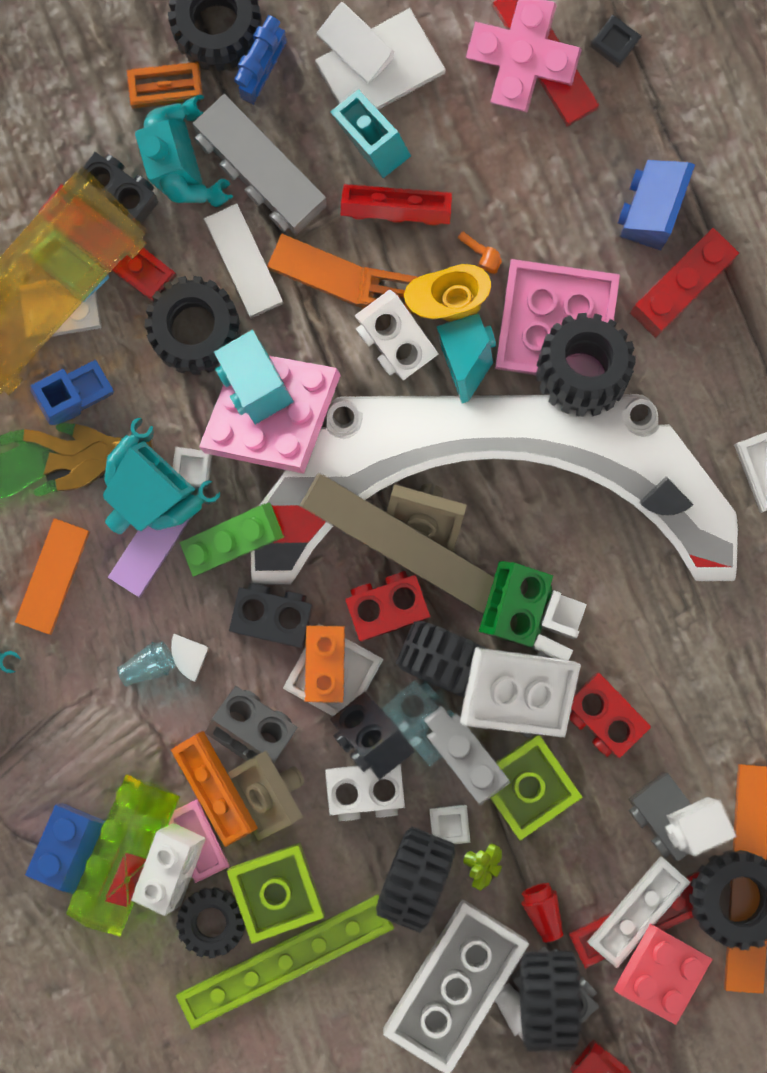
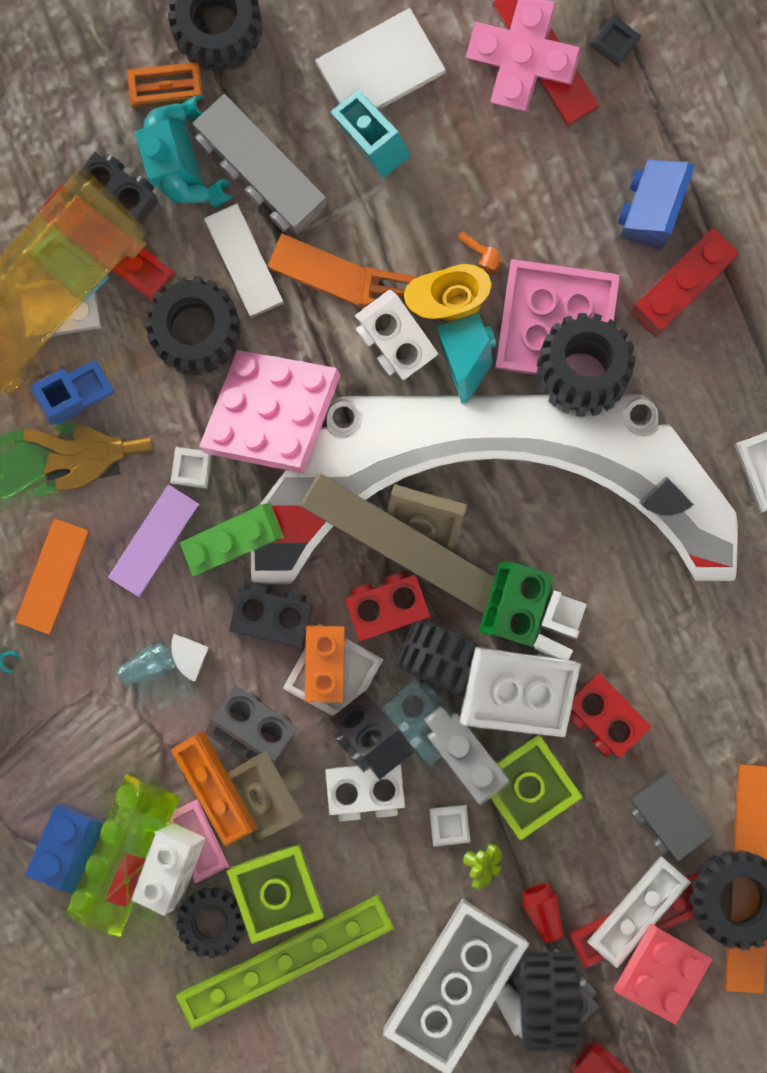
(146, 487): teal torso -> none
(253, 377): brick -> none
(260, 60): blue plate -> none
(355, 43): white slope -> none
(396, 204): red plate -> none
(416, 879): black tyre -> none
(699, 826): white brick -> none

